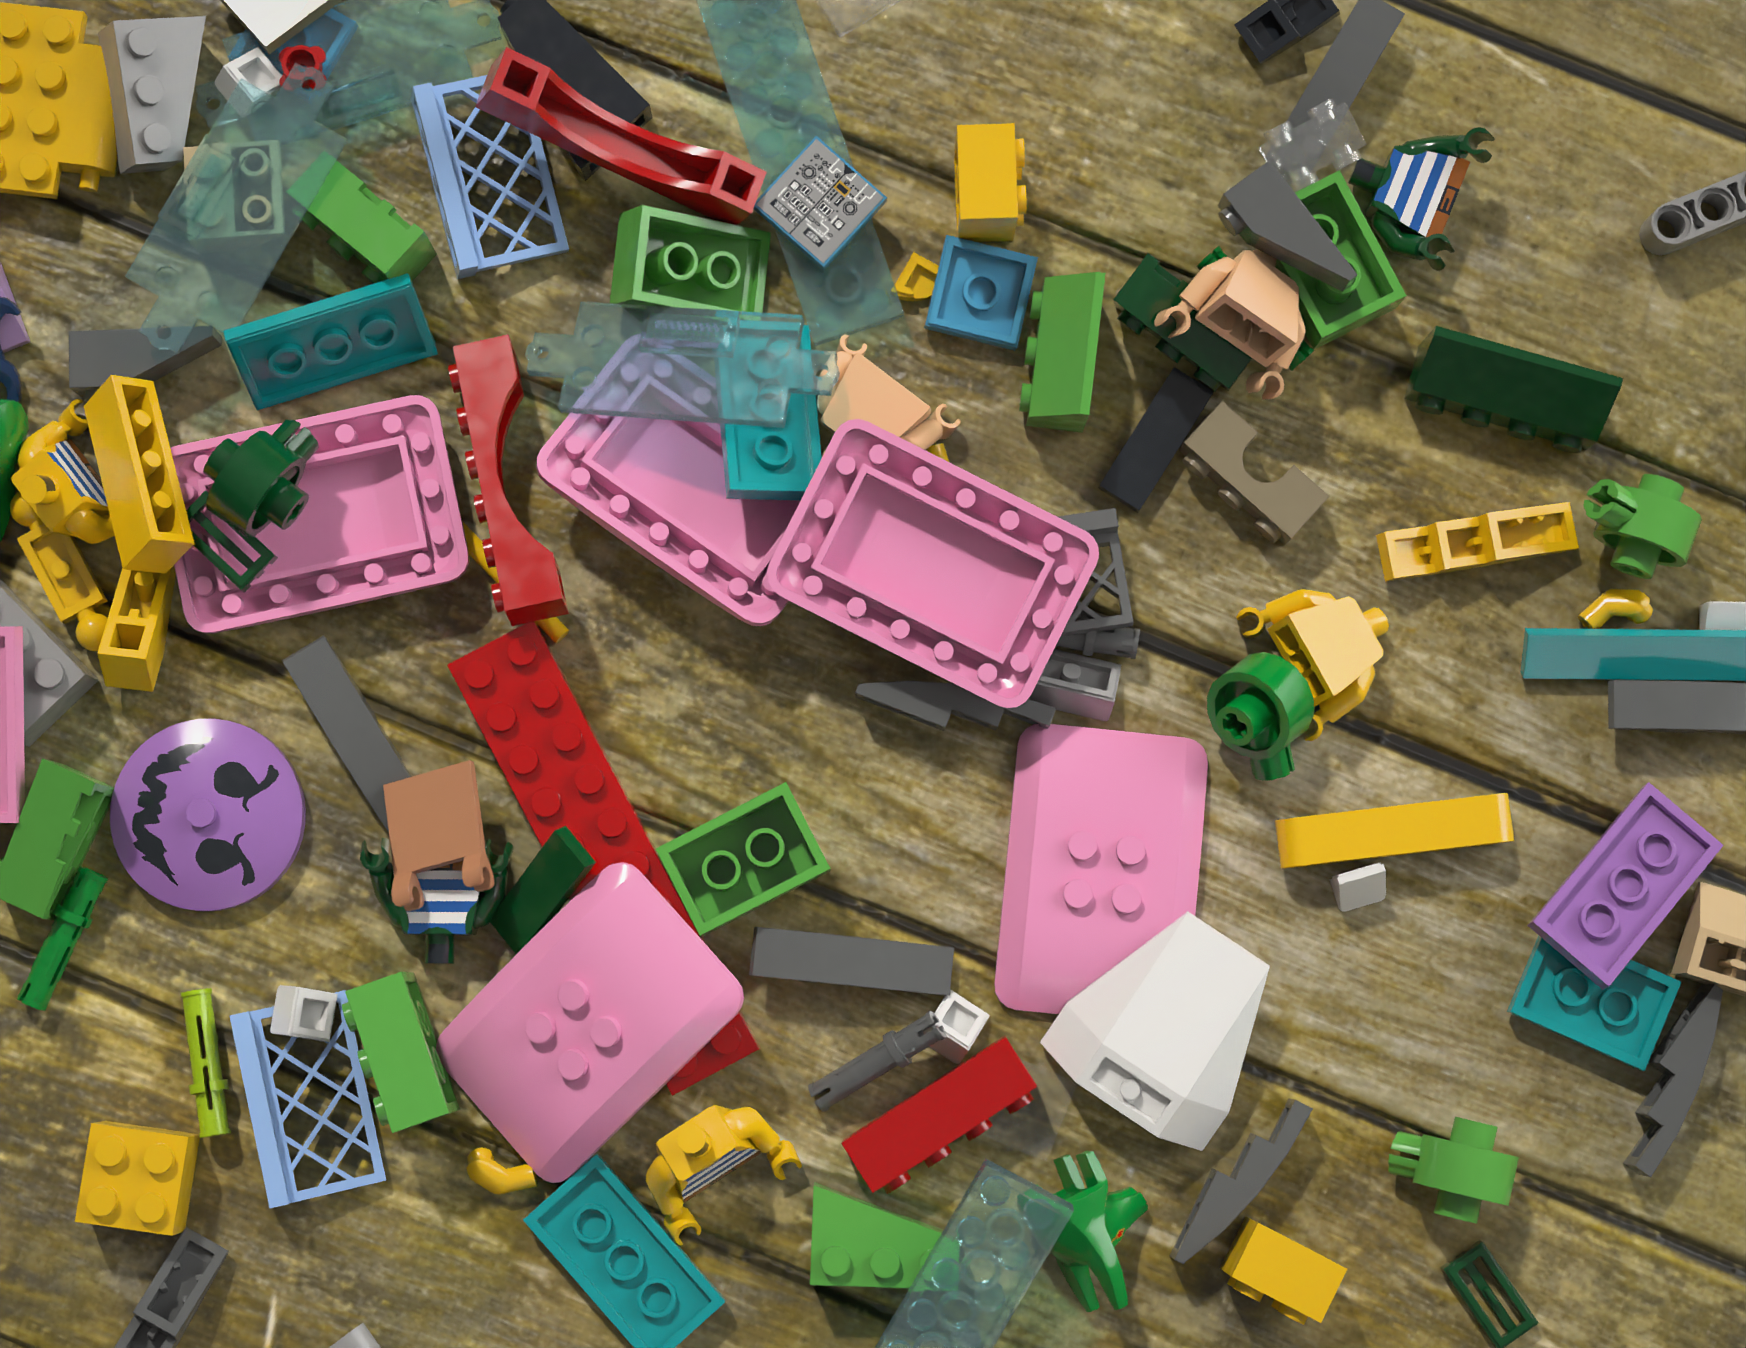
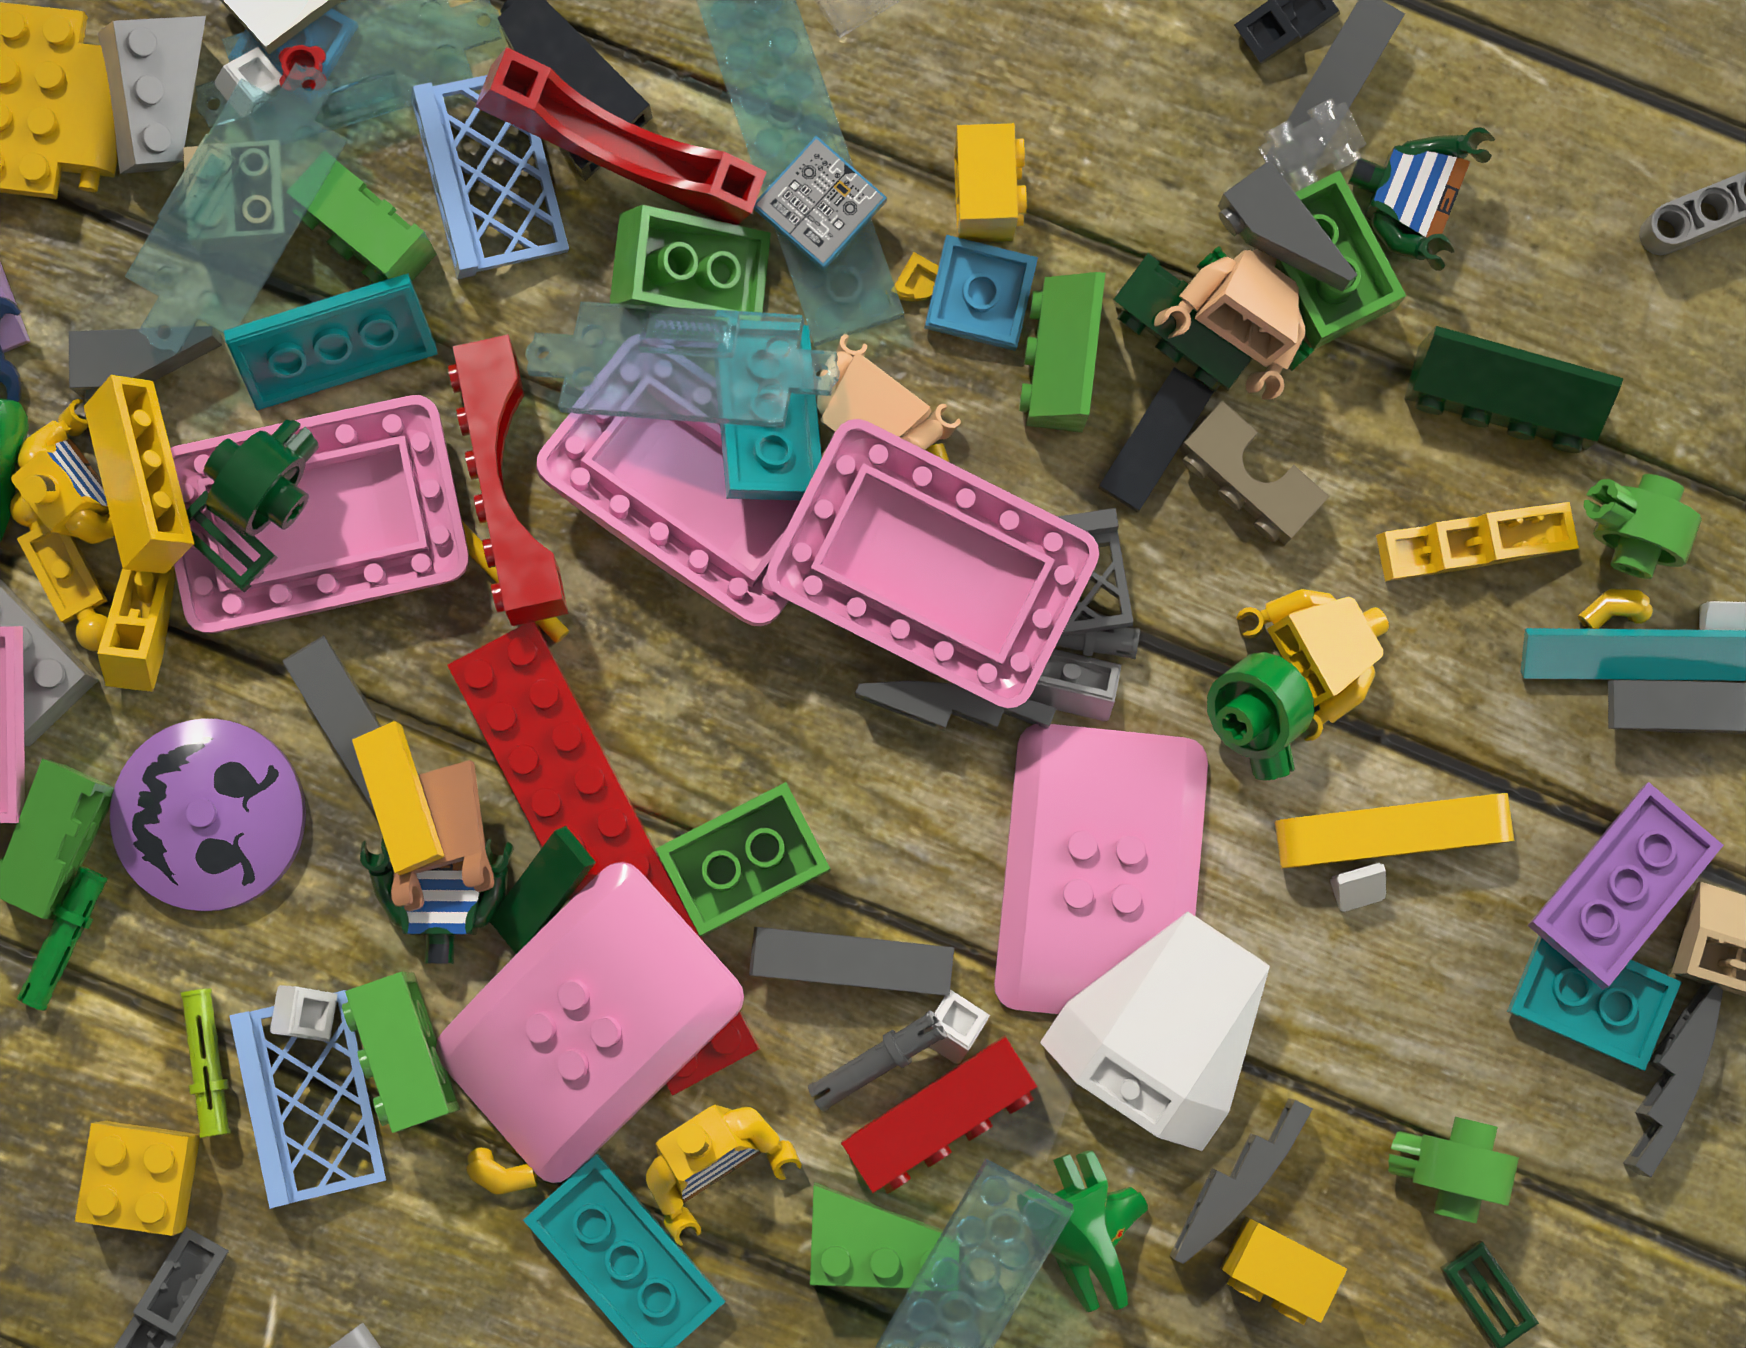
(398, 798): none -> yellow tile

